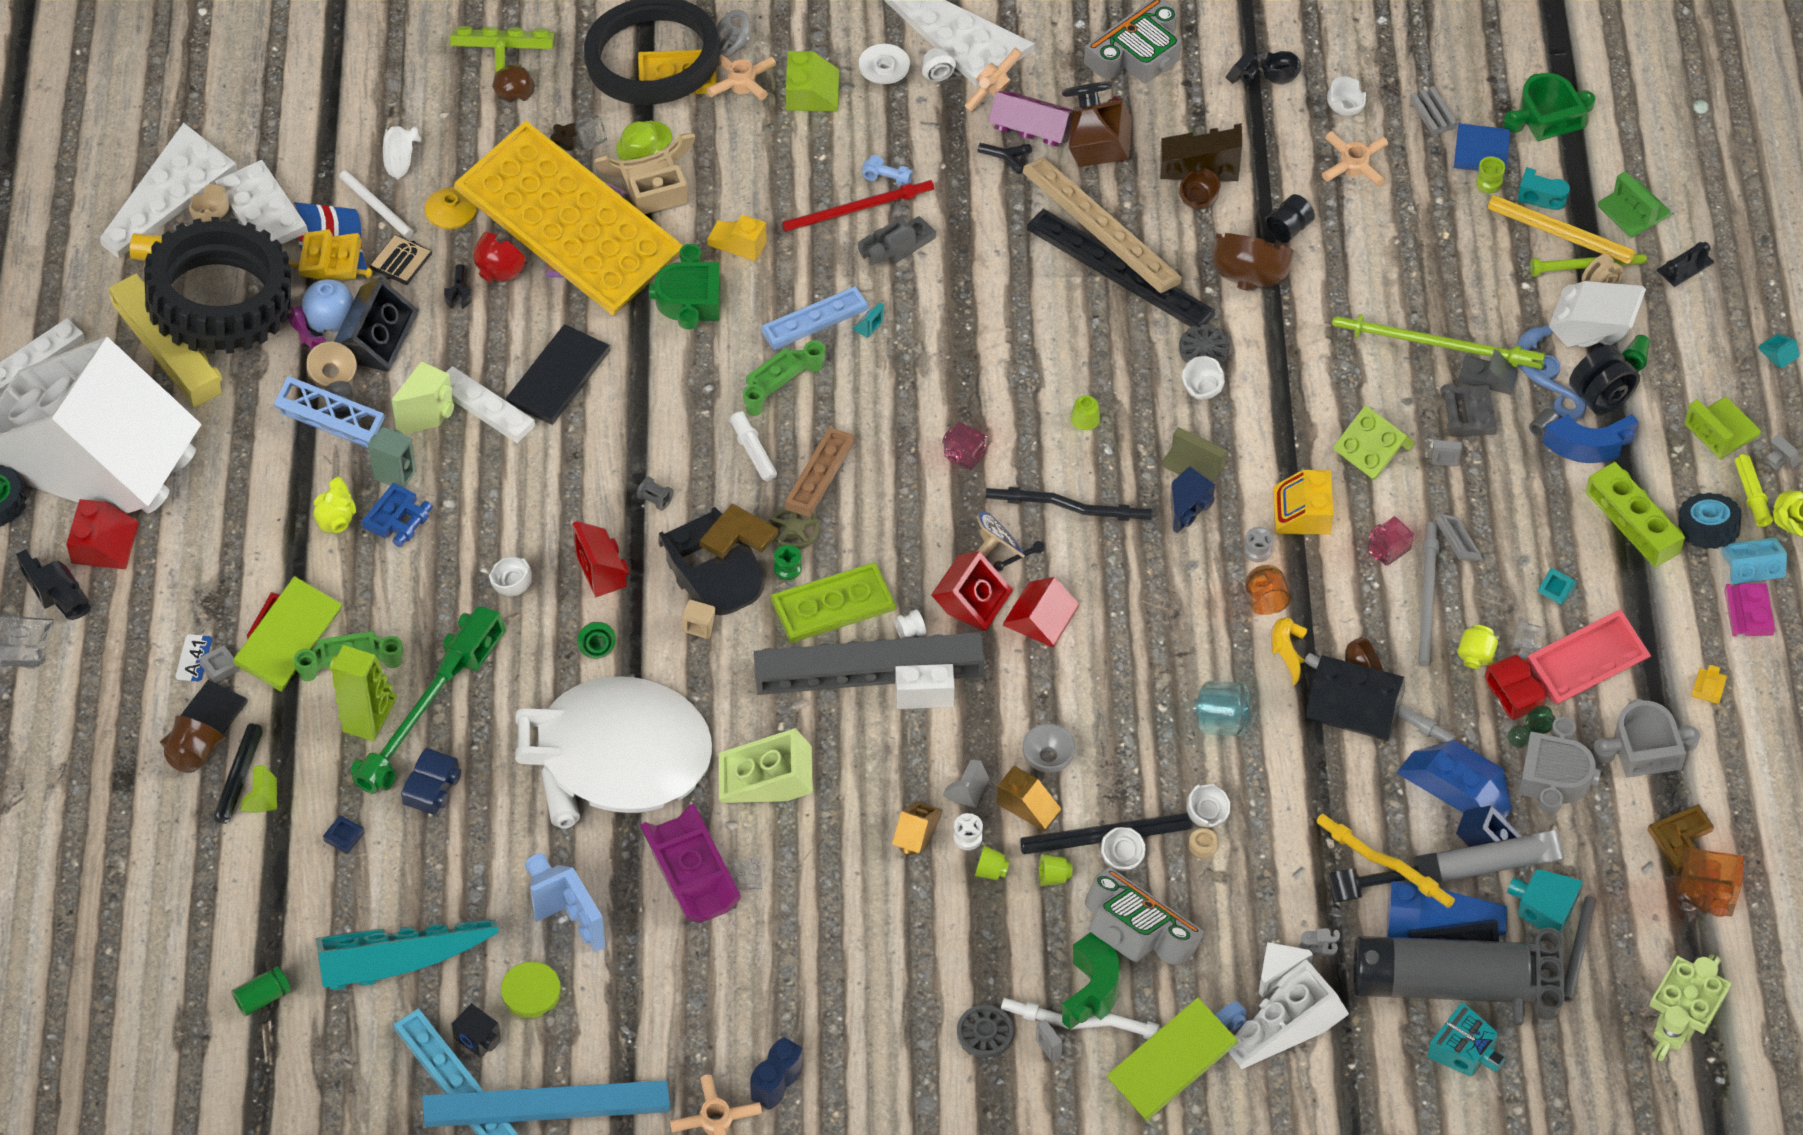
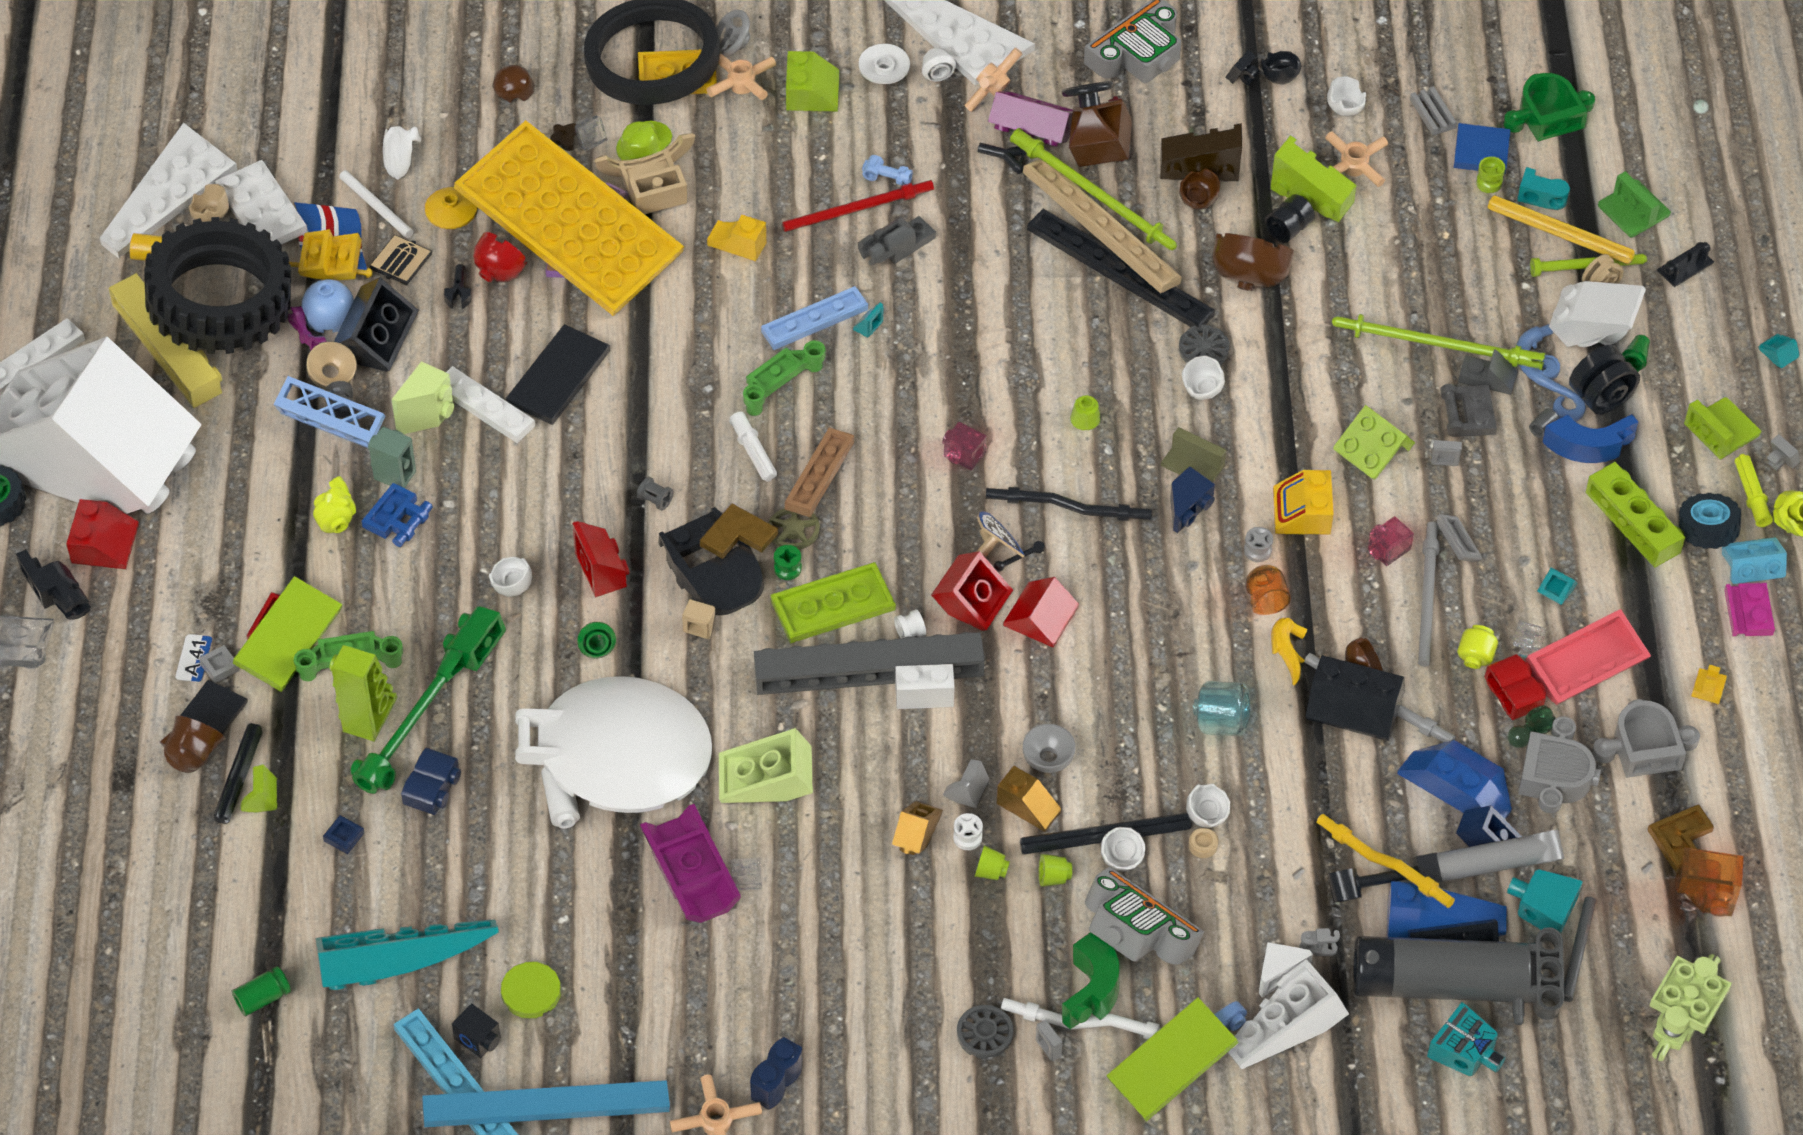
(513, 38): lime plate -> none
(562, 889): light blue plate -> none
(688, 289): green piece -> none
(1036, 149): none -> lime bar
(1303, 175): none -> lime wedge

